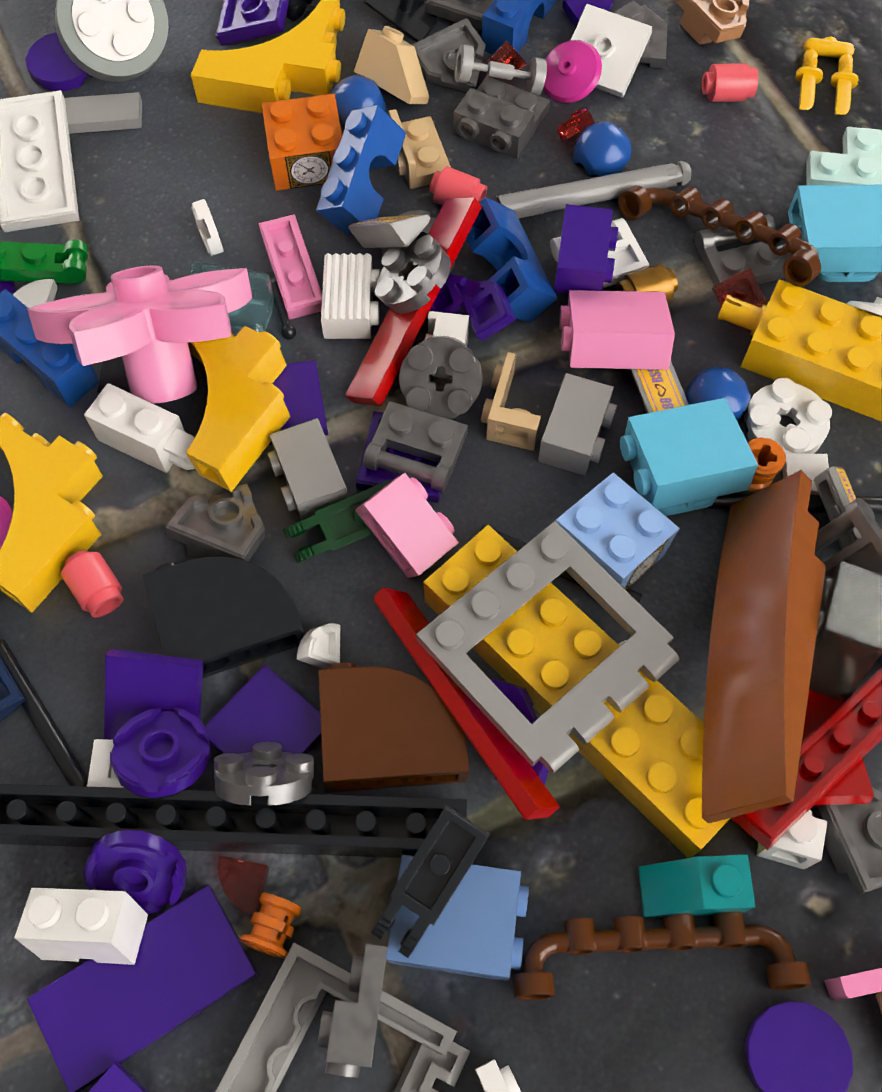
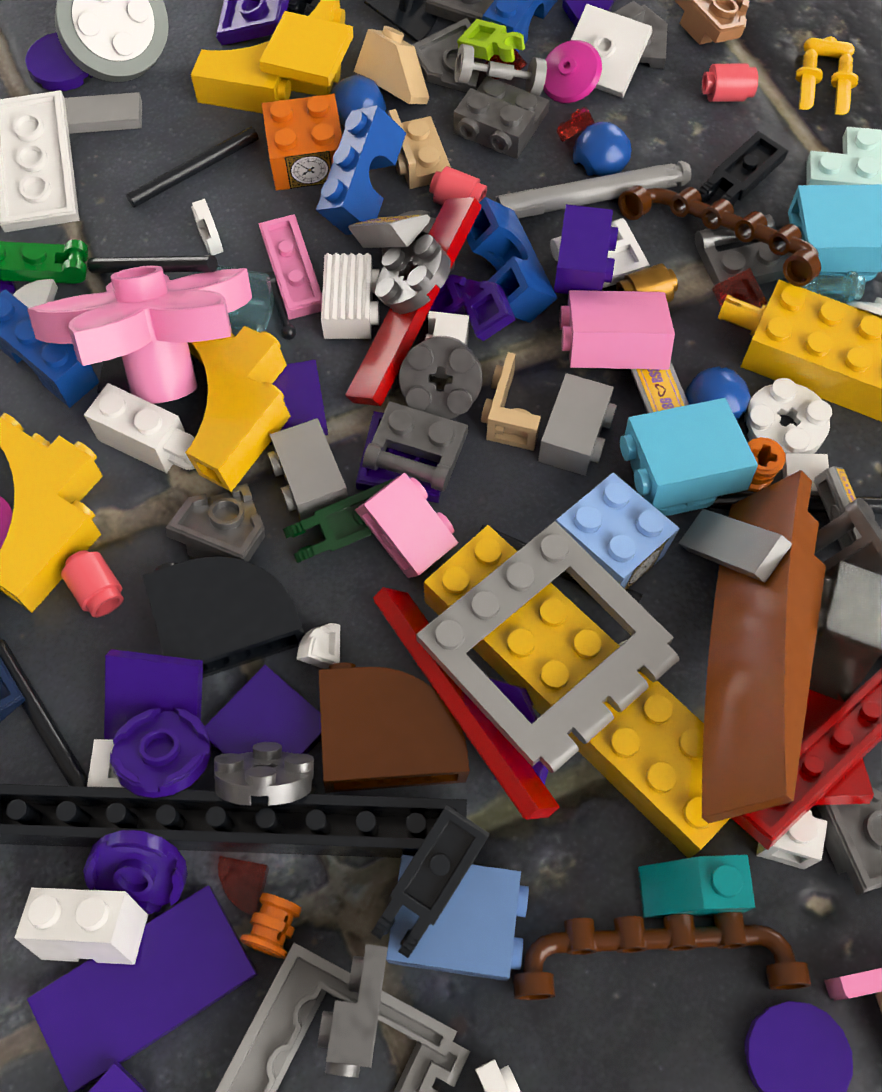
(192, 167): none -> black bar
(199, 263): none -> black bar
(306, 49): none -> yellow tile
(492, 39): none -> lime plate
(735, 544): none -> light grey tile
(744, 169): none -> black hinge
(838, 286): none -> clear light blue plant

